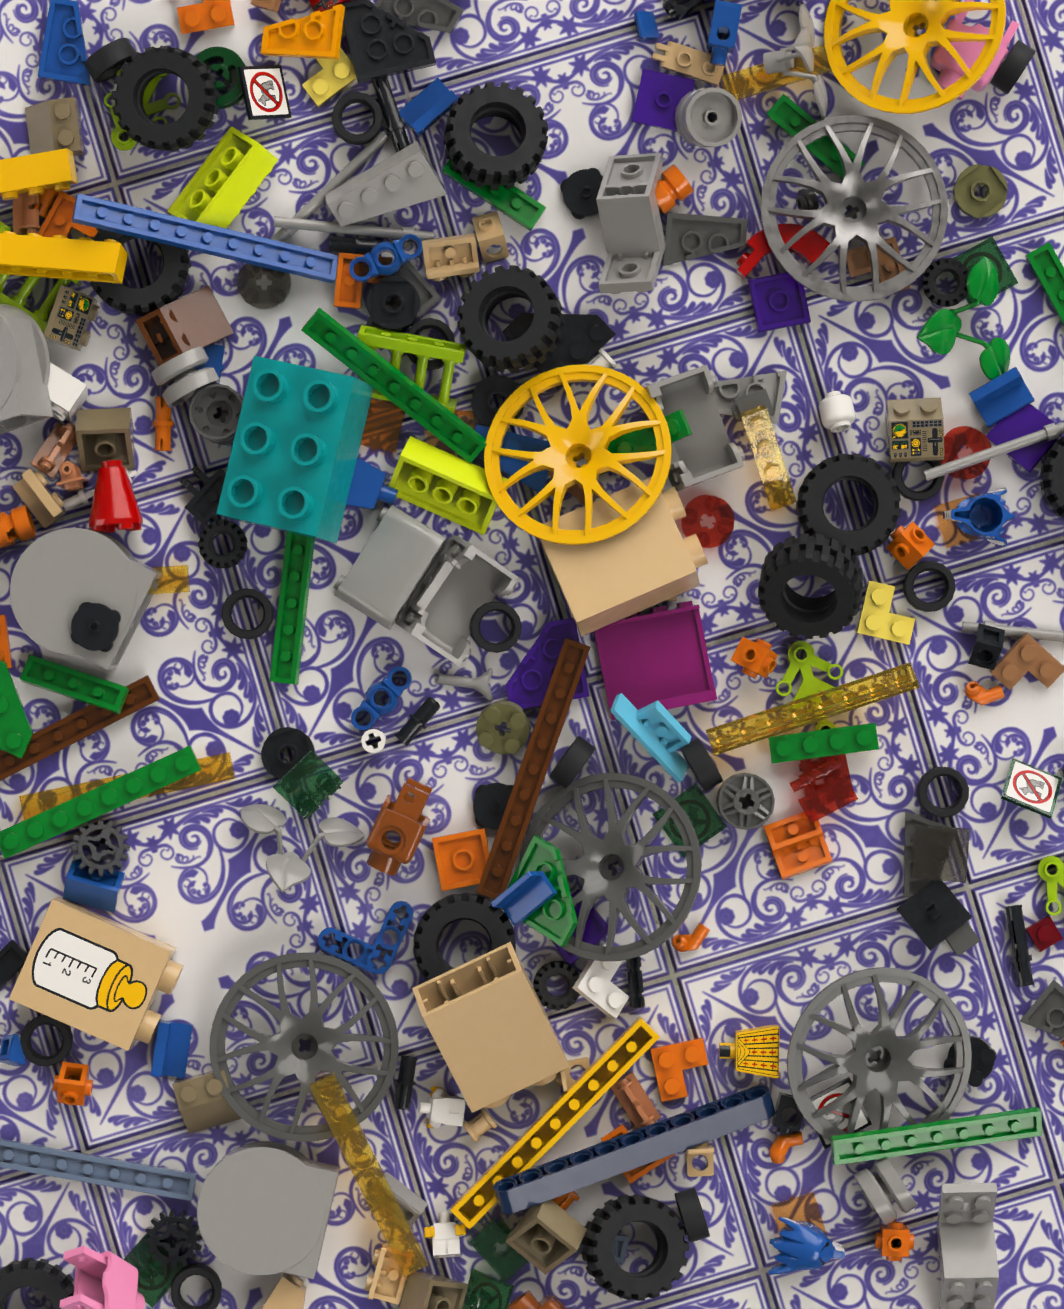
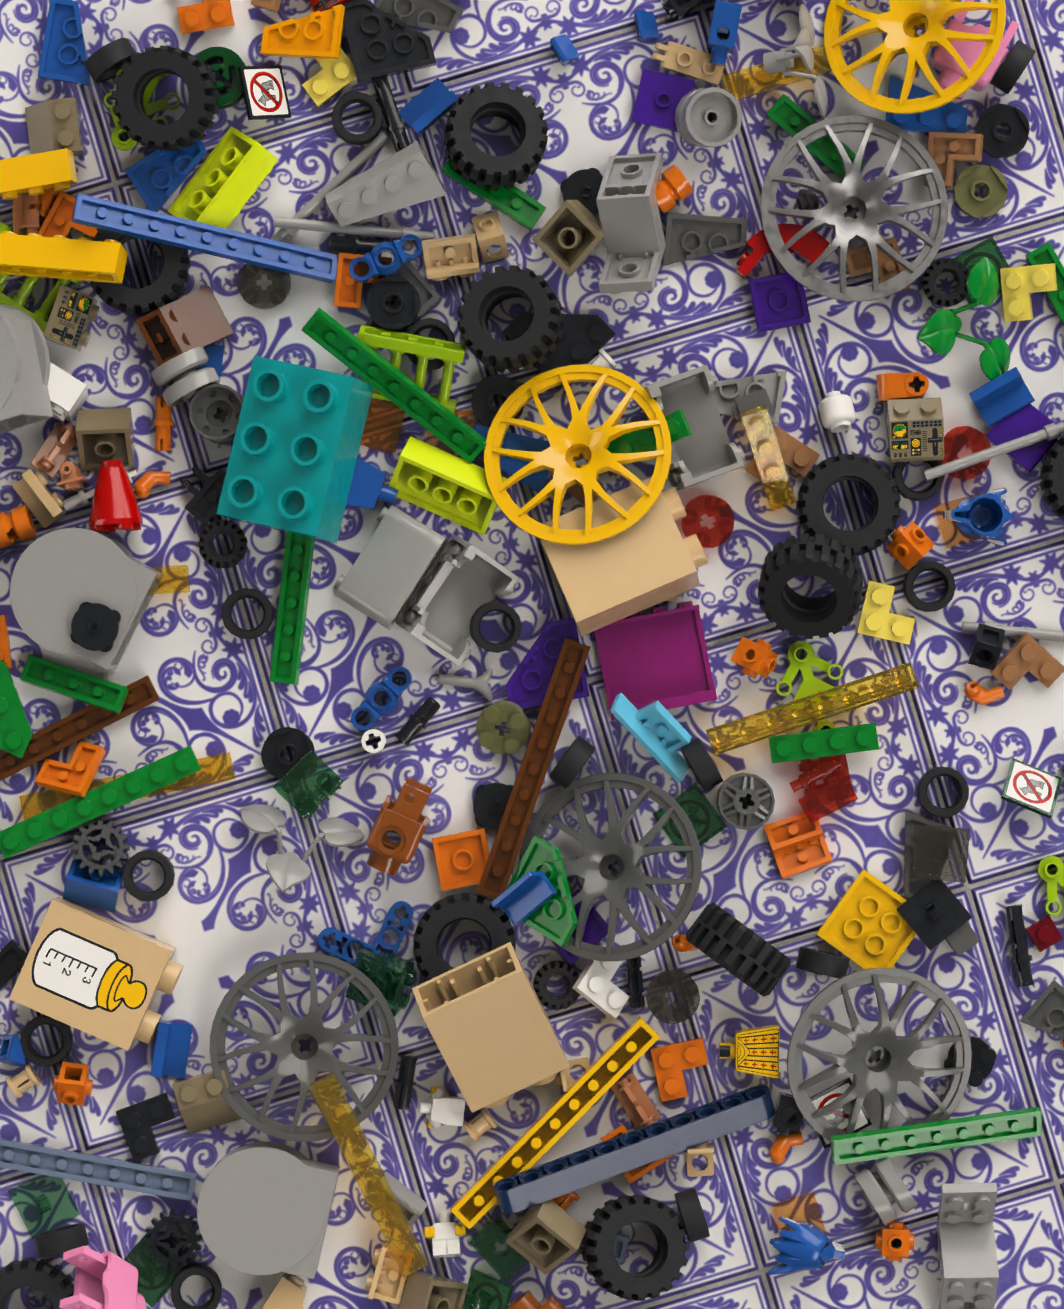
(23, 1081): none -> tan bush
(44, 1203): none -> clear green piece
(61, 1240): none -> black tyre
(75, 776): none -> orange plate
(129, 869): none -> black tyre
(138, 1123): none -> black plate
(148, 480): none -> orange arm
(163, 172): none -> blue wing
(389, 974): none -> clear green plate
(564, 49): none -> blue slope
(570, 236): none -> dark tan slope
(679, 1010): none -> clear smoke plate
(738, 949): none -> black tyre
(794, 453): none -> medium nougat plate
(822, 962): none -> black tyre
(867, 924): none -> yellow plate
(896, 386): none -> orange piece
(946, 119): none -> blue wing
(952, 147): none -> medium nougat plate
(1007, 116): none -> black plate
(1019, 284): none -> light yellow plate

